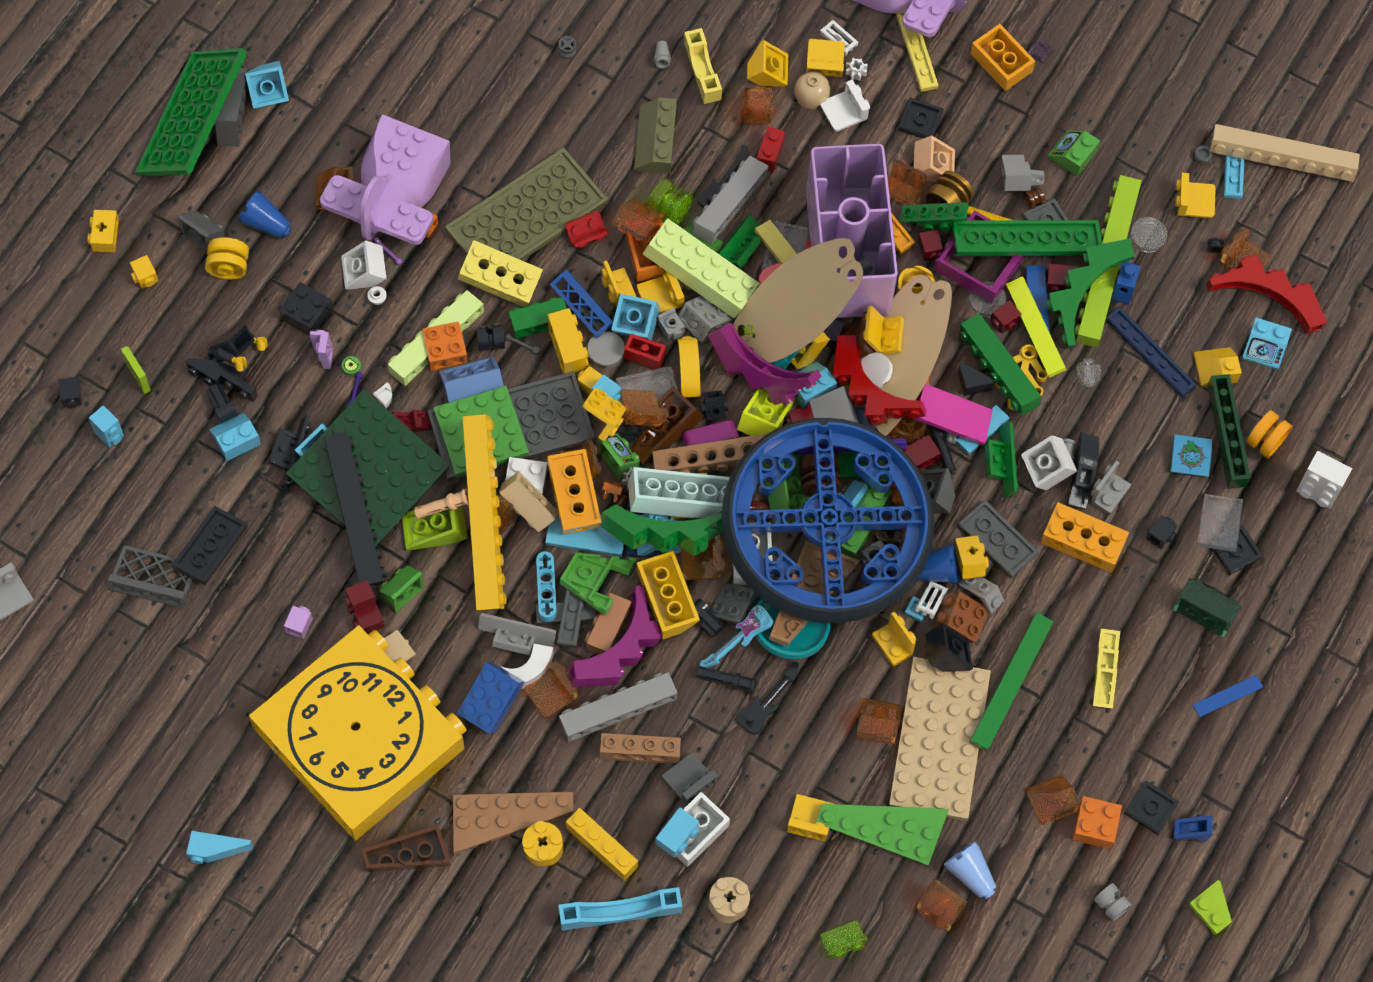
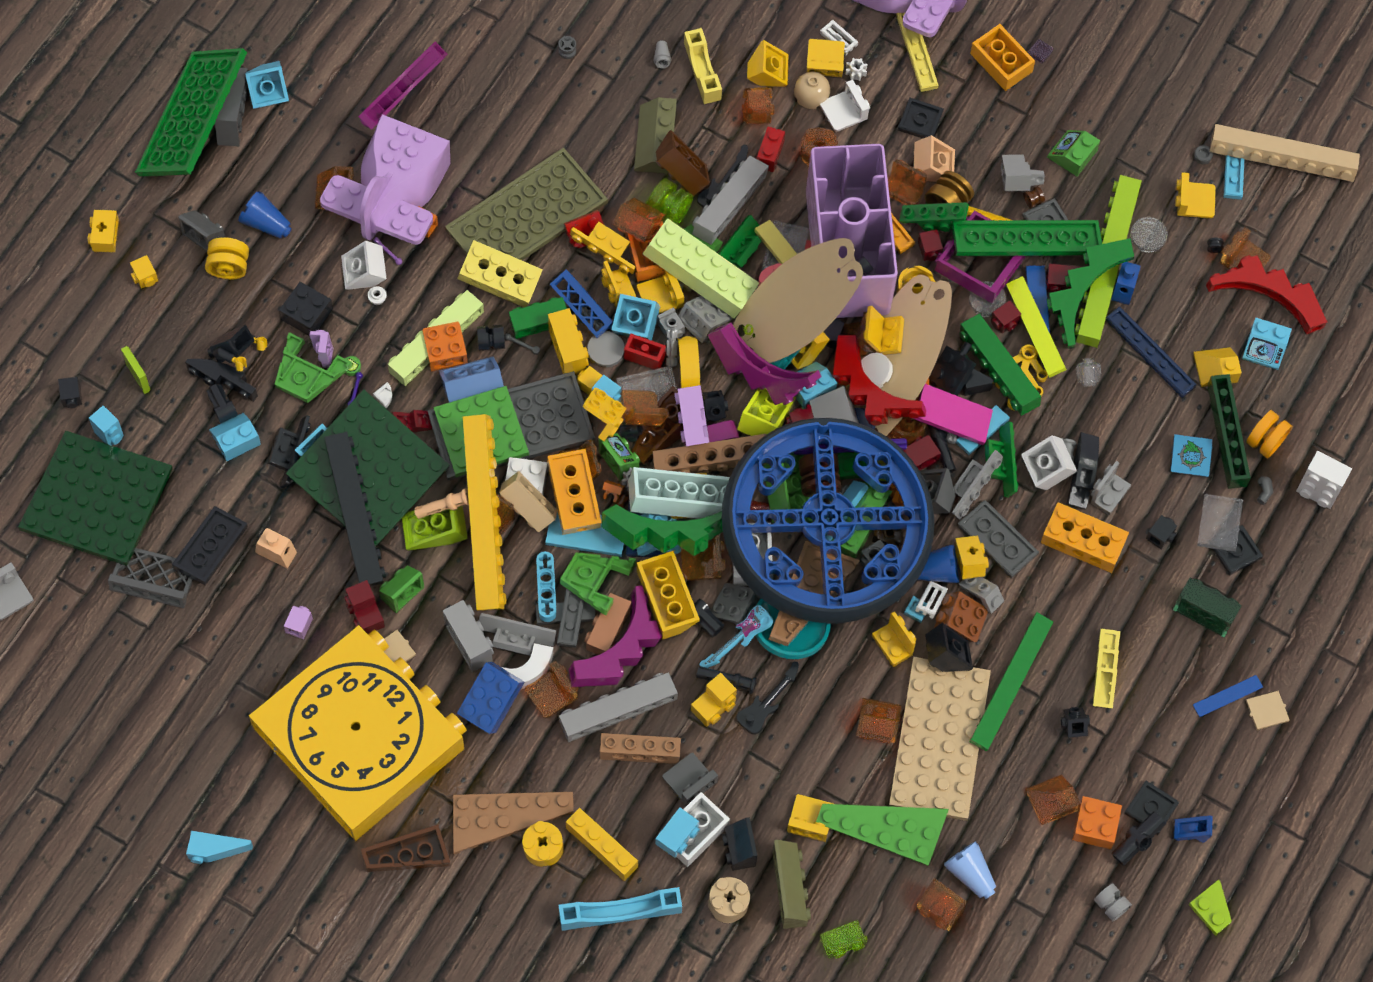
(95, 498): none -> dark green plate
(273, 546): none -> light nougat torso
(302, 377): none -> bright green wing
(402, 85): none -> magenta arch
(468, 635): none -> light grey brick
(607, 244): none -> yellow bracket
(671, 347): none -> light grey axle
(682, 164): none -> reddish brown slope
(692, 415): none -> lavender wedge
(717, 699): none -> yellow brick
(740, 845): none -> black slope
(790, 885): none -> olive slope
(816, 138): none -> clear orange brick
(952, 369): none -> black plate
(972, 481): none -> light grey bracket
(1075, 722): none -> black brick
(1138, 838): none -> black piece
(1266, 484): none -> dark grey arm
(1267, 710): none -> tan piece

